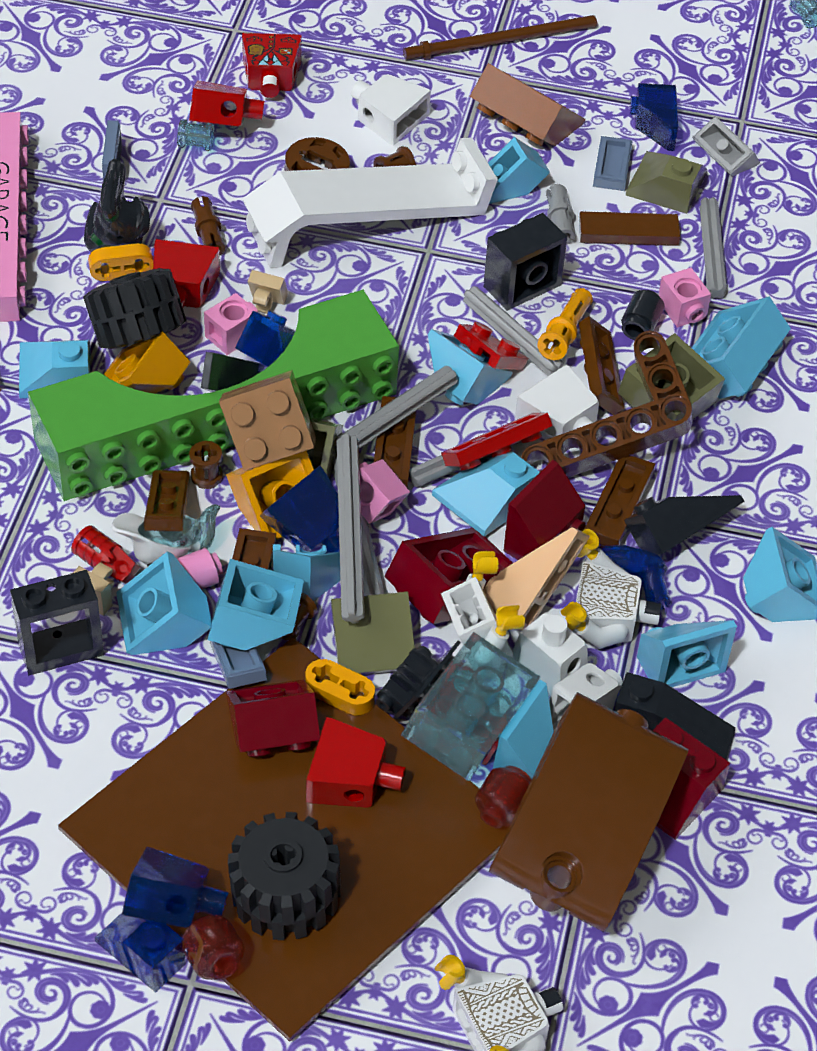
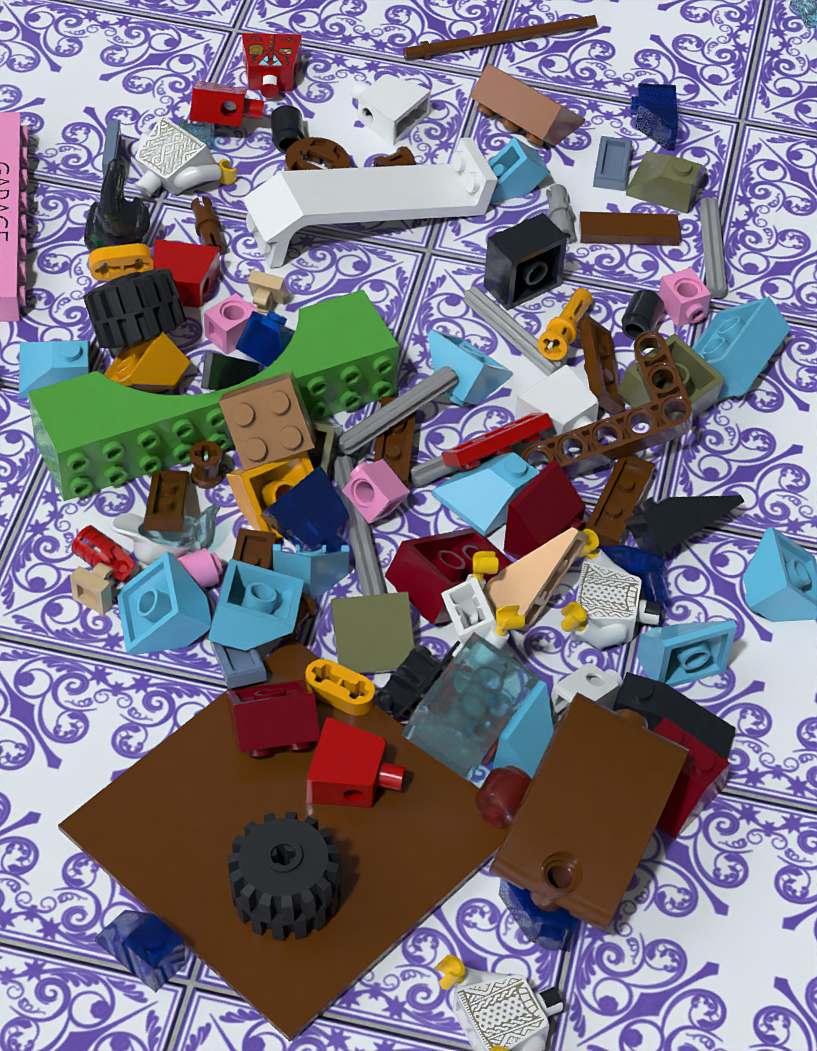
(63, 643): black window -> none
(171, 890): clear blue torso -> none
(177, 161): none -> white torso
(213, 947): clear red head -> none
(286, 127): none -> black brick
(350, 529): light grey axle -> none
(502, 353): red wing -> none
(548, 929): none -> clear blue slope
(550, 649): white torso -> none
(725, 147): light grey slope -> none

